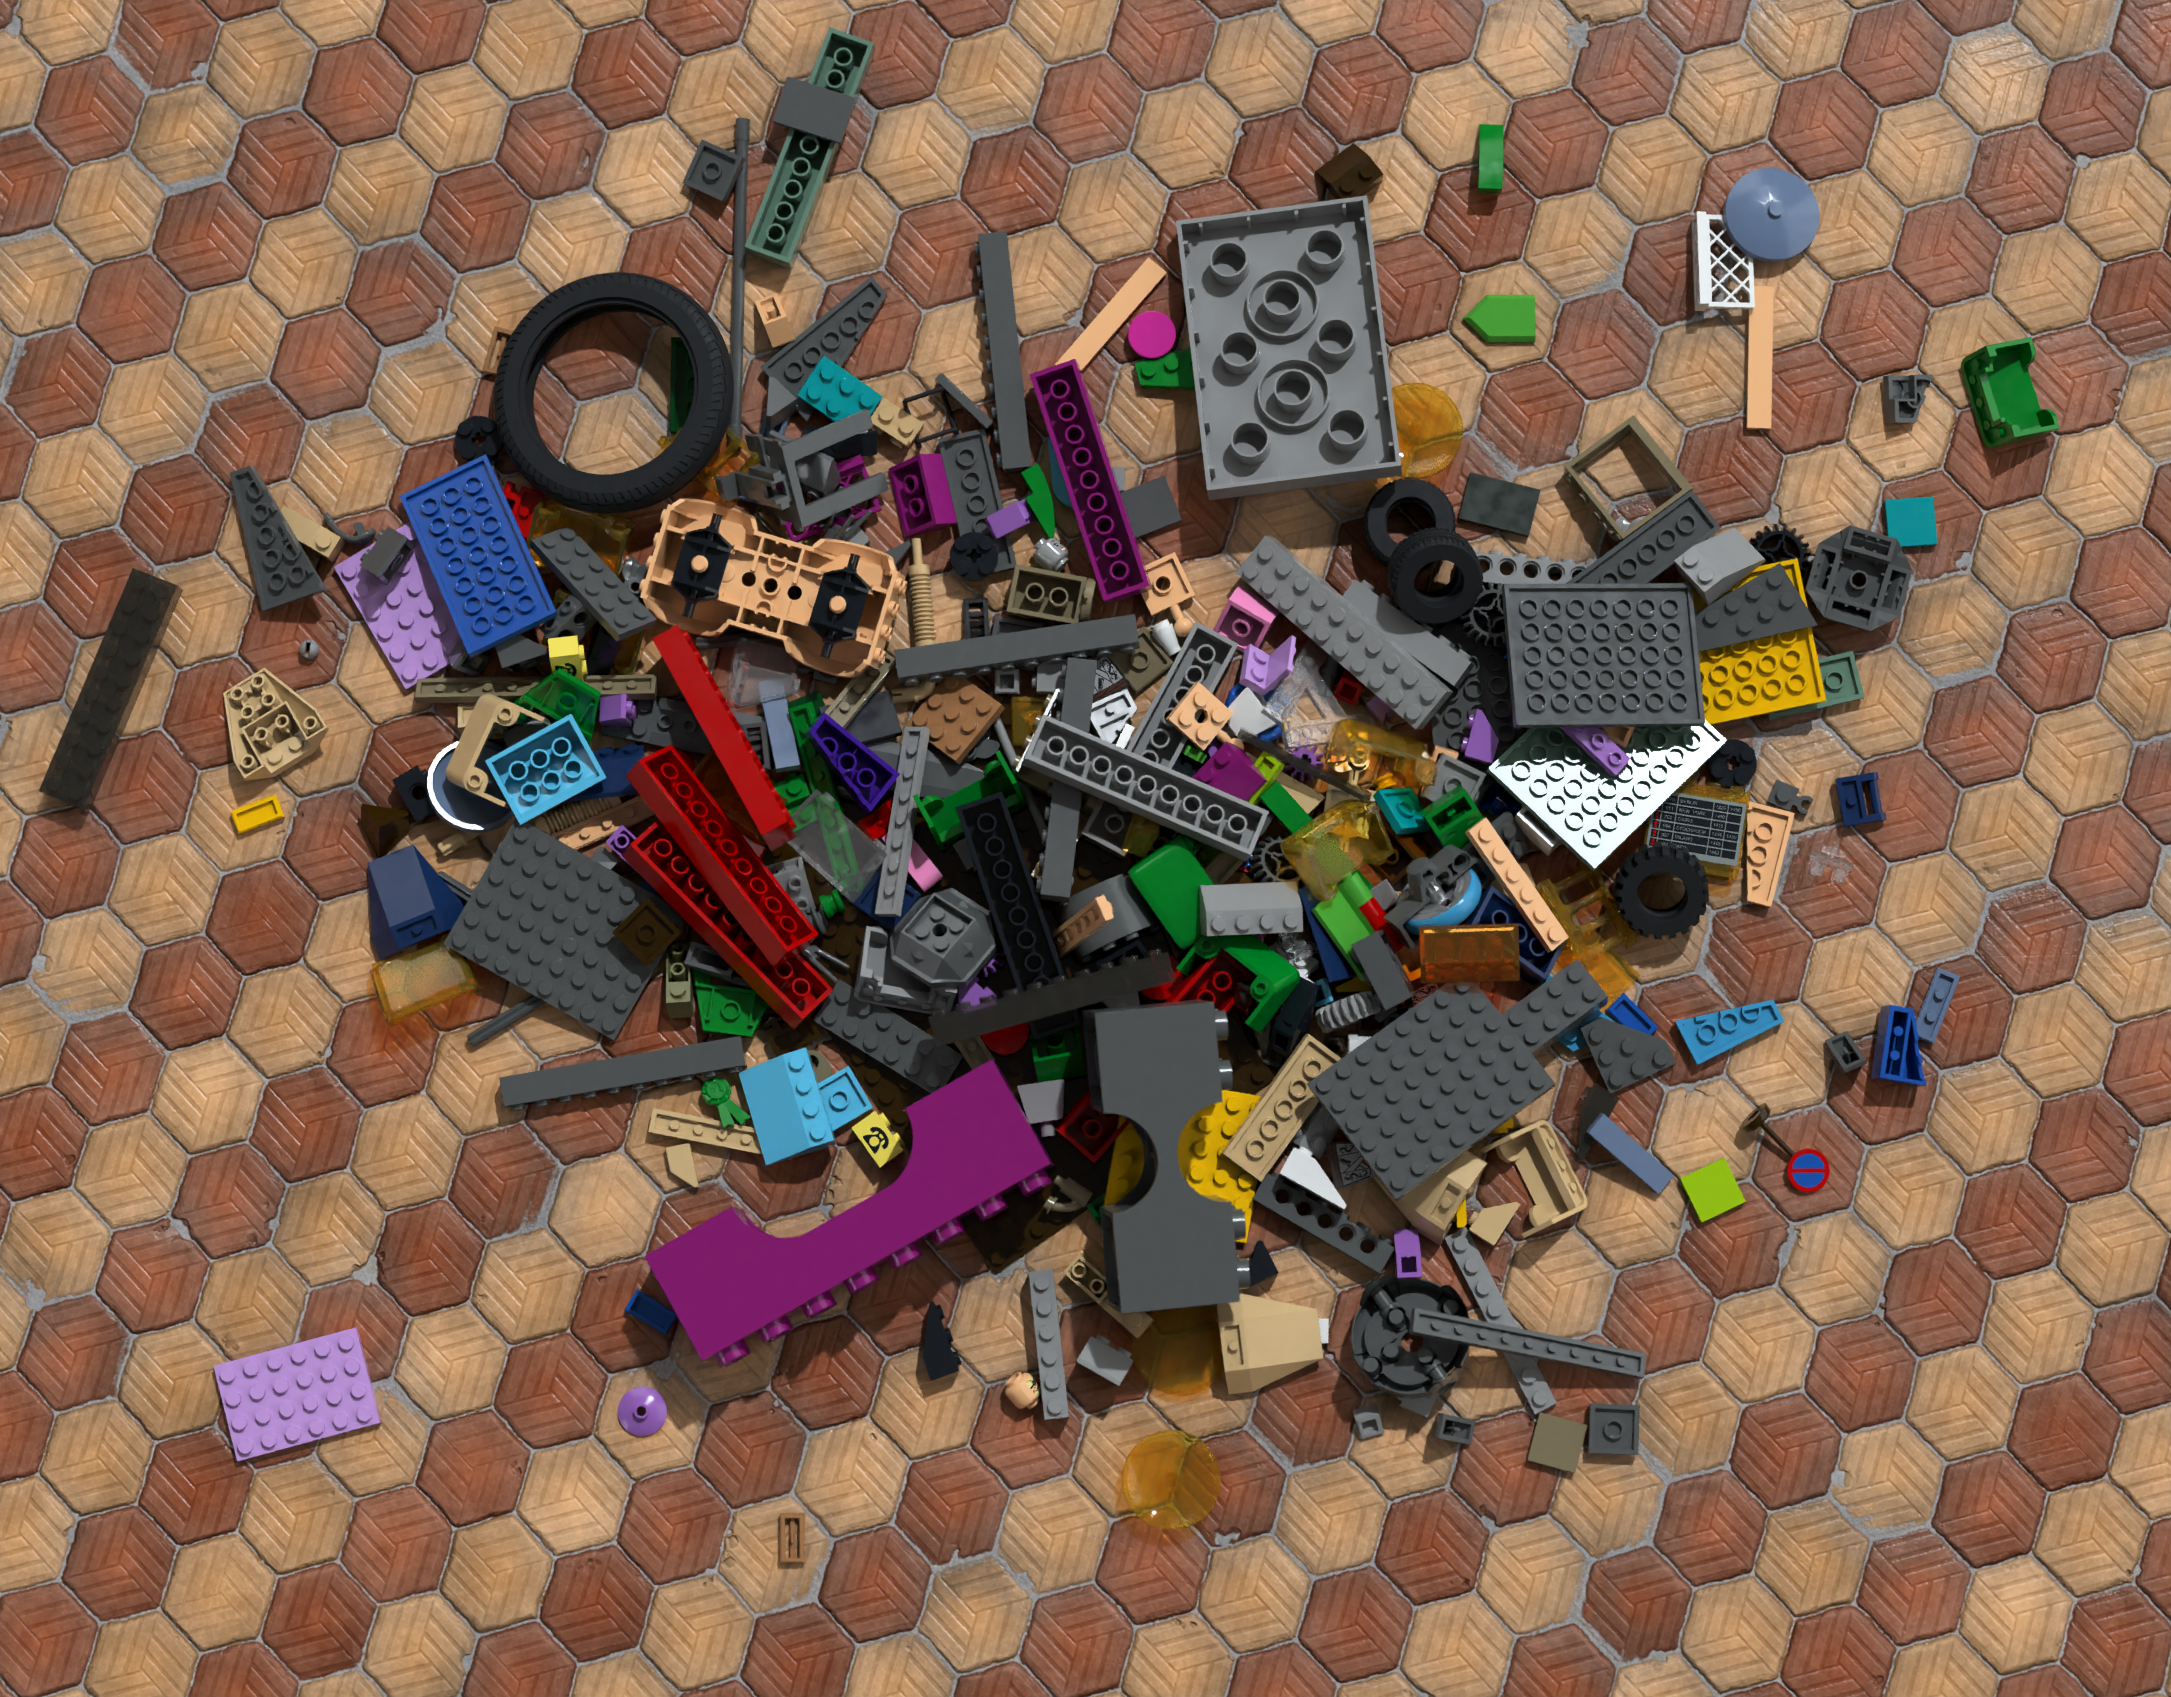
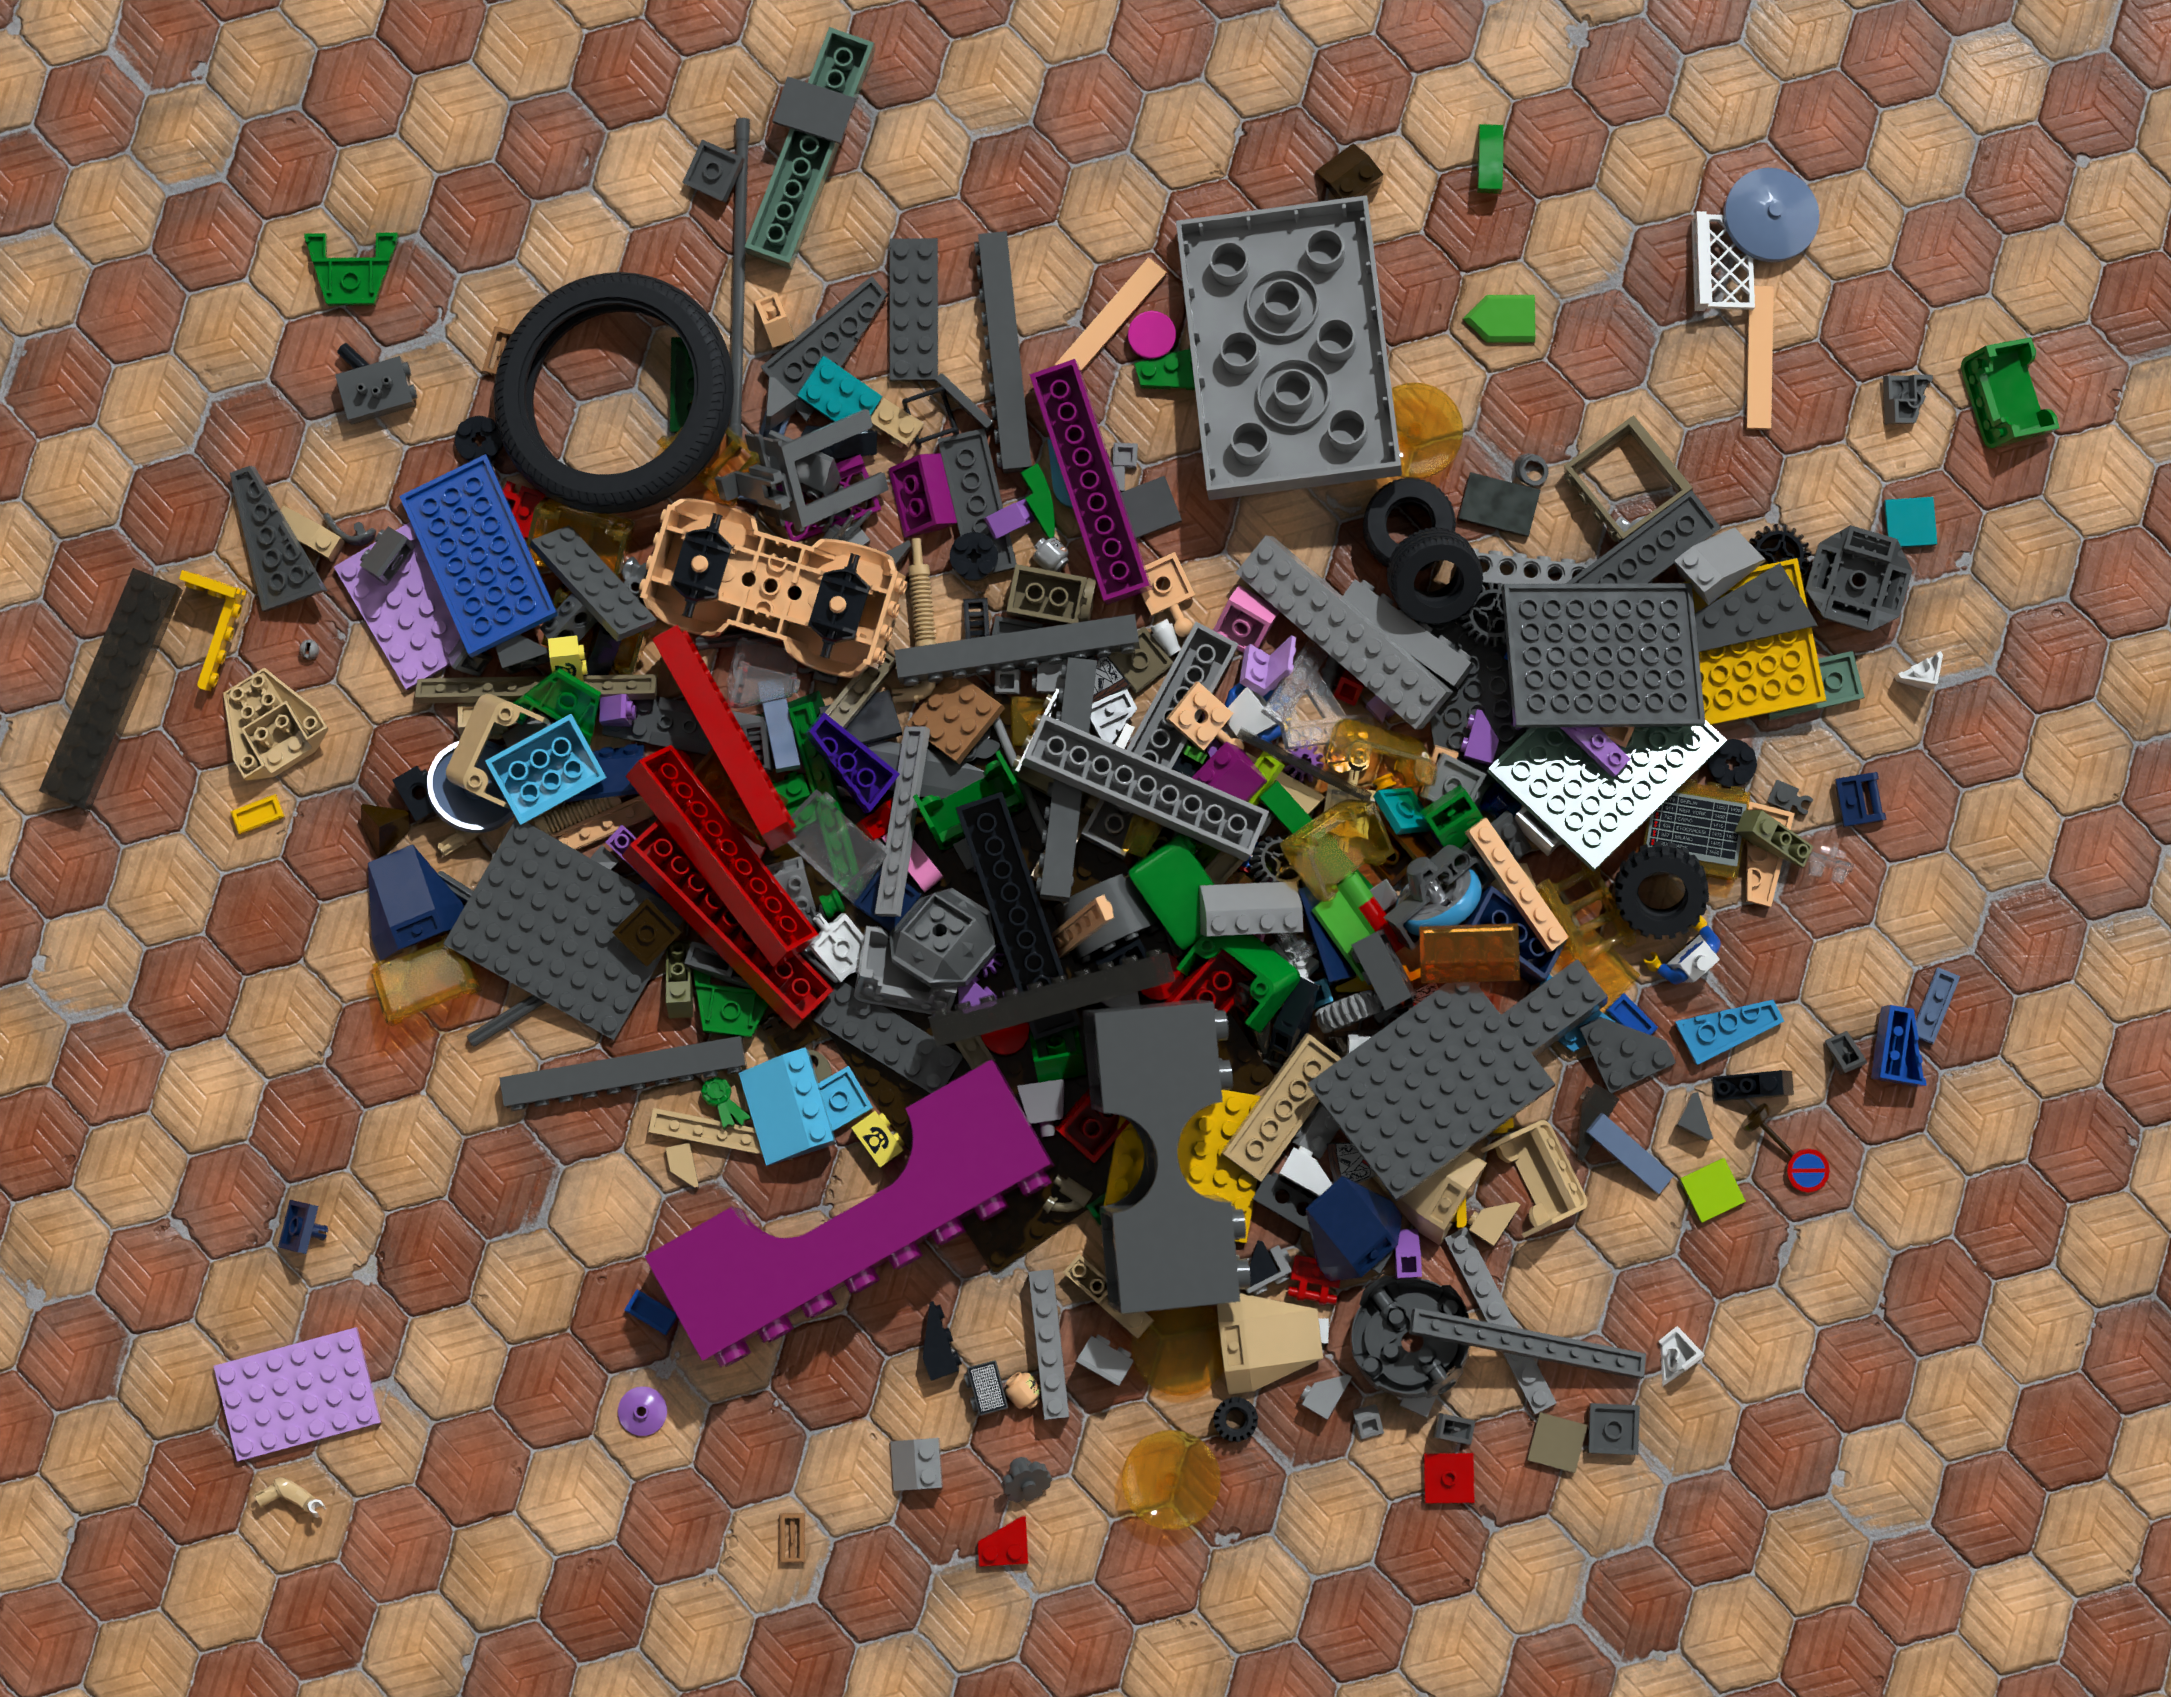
(224, 631): none -> yellow bracket
(289, 1491): none -> tan arm
(300, 1227): none -> dark blue tile
(351, 279): none -> green wing
(375, 387): none -> dark grey piece
(838, 945): none -> white plate
(913, 309): none -> dark grey plate
(916, 1464): none -> light grey slope
(987, 1388): none -> brick
(1005, 1545): none -> red wing
(1025, 1480): none -> dark grey plant
(1125, 455): none -> light grey tile
(1248, 1410): none -> black tyre
(1281, 1258): none -> light grey bracket
(1307, 1271): none -> red plate
(1324, 1395): none -> light grey slope
(1352, 1229): none -> dark blue wedge
(1449, 1477): none -> red plate
(1521, 472): none -> dark grey piece
(1677, 1354): none -> white slope
(1692, 959): none -> torso
(1694, 1119): none -> dark grey slope
(1753, 1085): none -> black slope
(1773, 837): none -> olive slope
(1924, 674): none -> white slope

